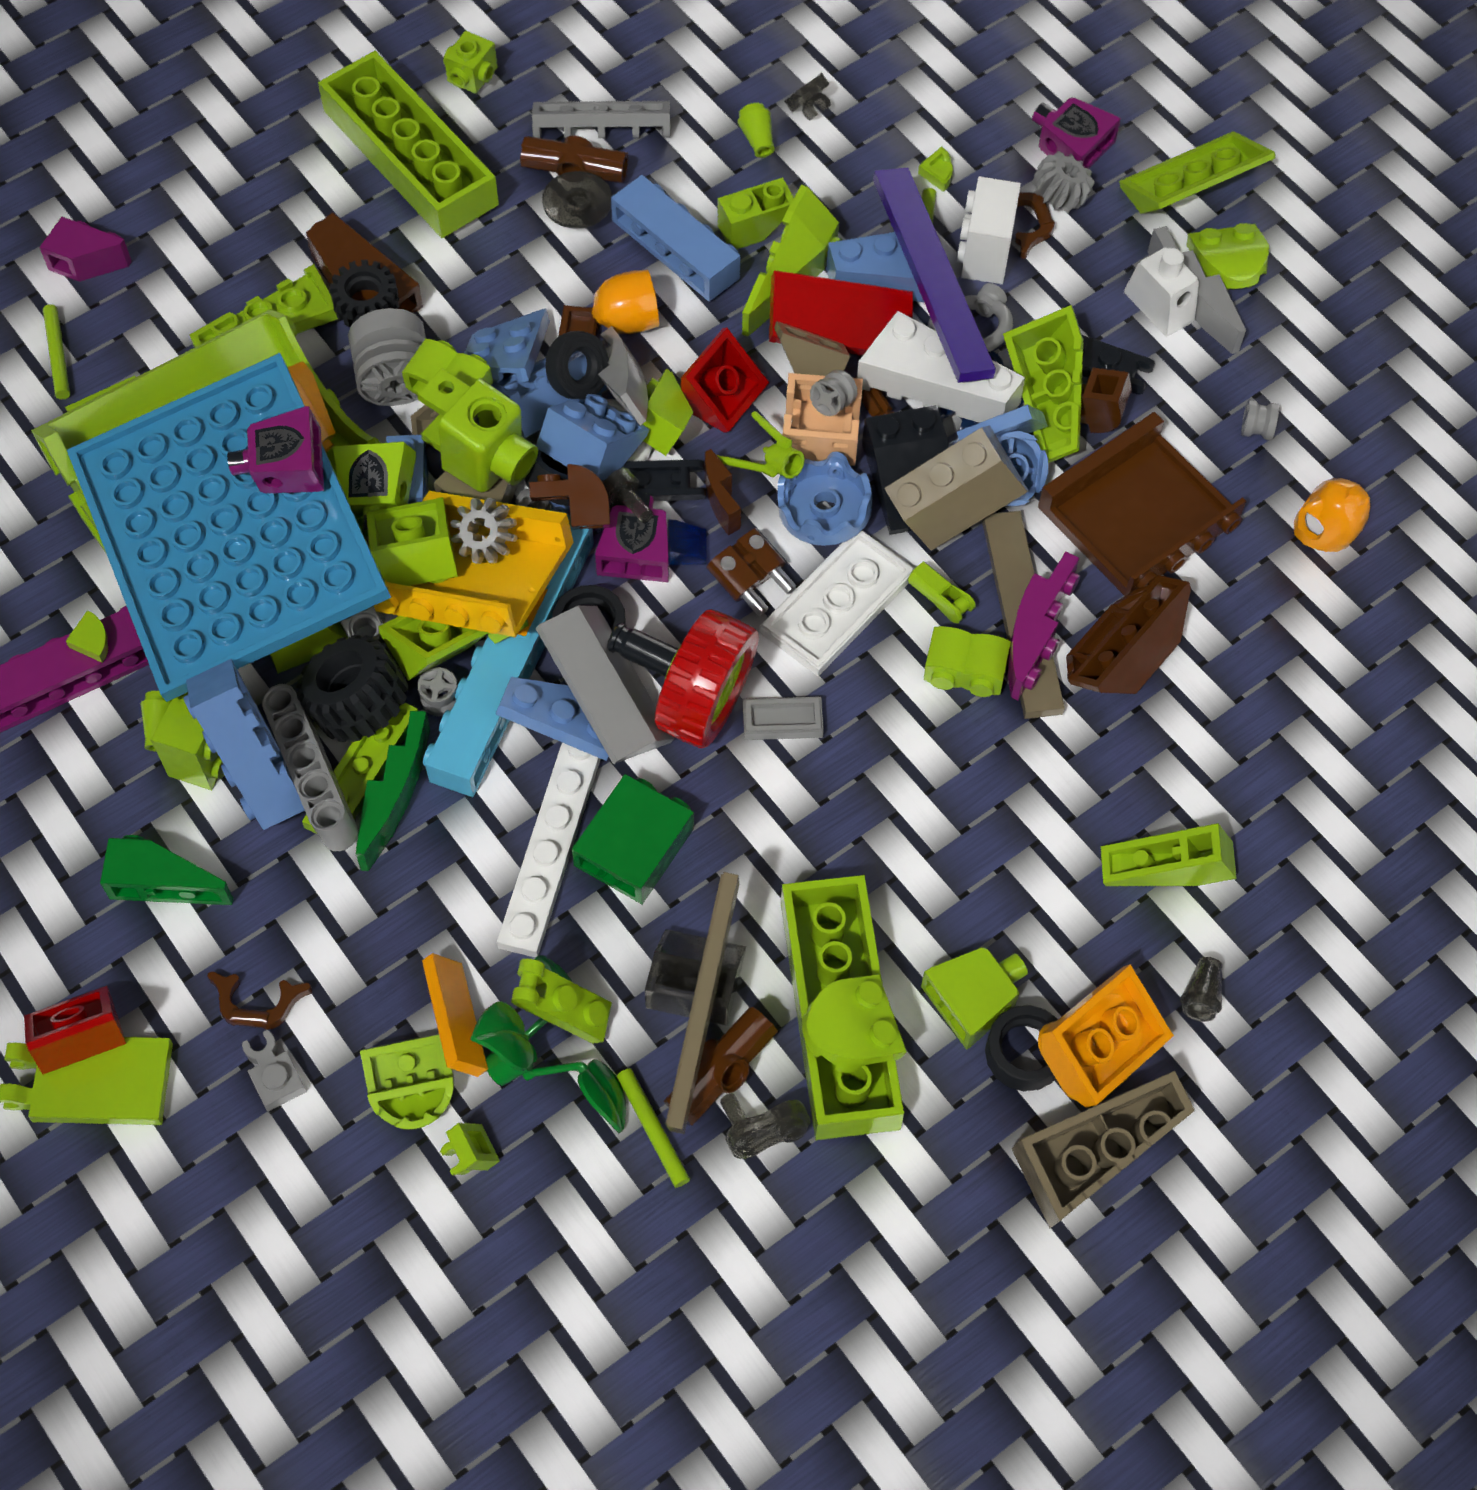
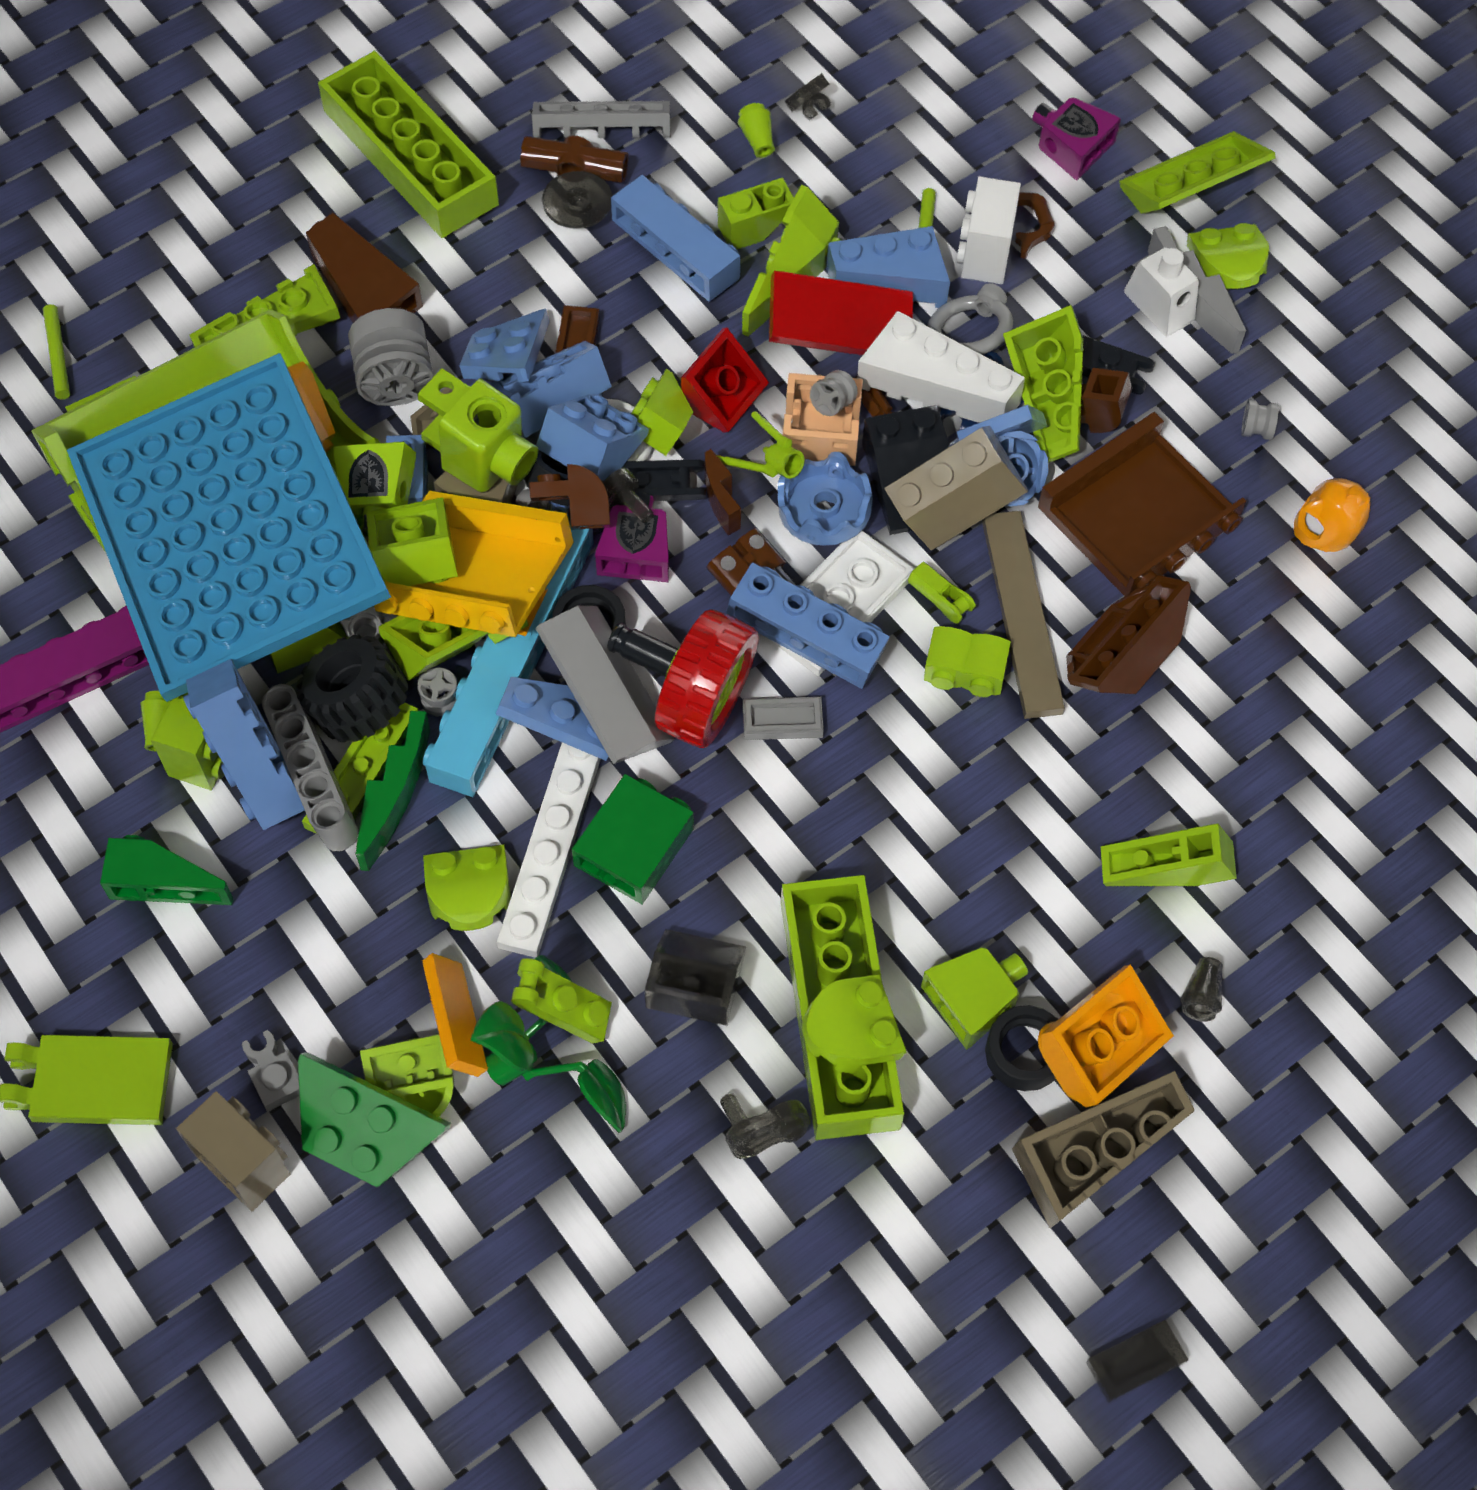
(73, 1030): red slope -> none
(83, 251): magenta slope -> none
(89, 637): lime tile -> none
(235, 1149): none -> dark tan brick
(253, 1018): reddish brown helmet -> none
(282, 453): magenta torso -> none
(359, 279): black tyre -> none
(360, 1123): none -> green wing
(440, 354): lime brick -> none
(467, 886): none -> lime slope
(470, 62): lime brick -> none
(472, 1148): lime tile -> none
(491, 517): light grey gear -> none
(557, 364): black tyre -> none
(625, 377): light grey slope -> none
(627, 303): light orange piece -> none
(653, 1128): lime bar -> none
(686, 544): clear blue slope -> none
(702, 1003): dark tan tile -> none
(727, 1061): reddish brown piece -> none
(807, 624): none -> medium blue brick
(811, 352): dark tan slope -> none
(934, 275): dark purple tile -> none
(937, 169): lime tile -> none
(1037, 624): magenta slope -> none
(1063, 181): light grey gear -> none
(1137, 1361): none -> clear smoke tile

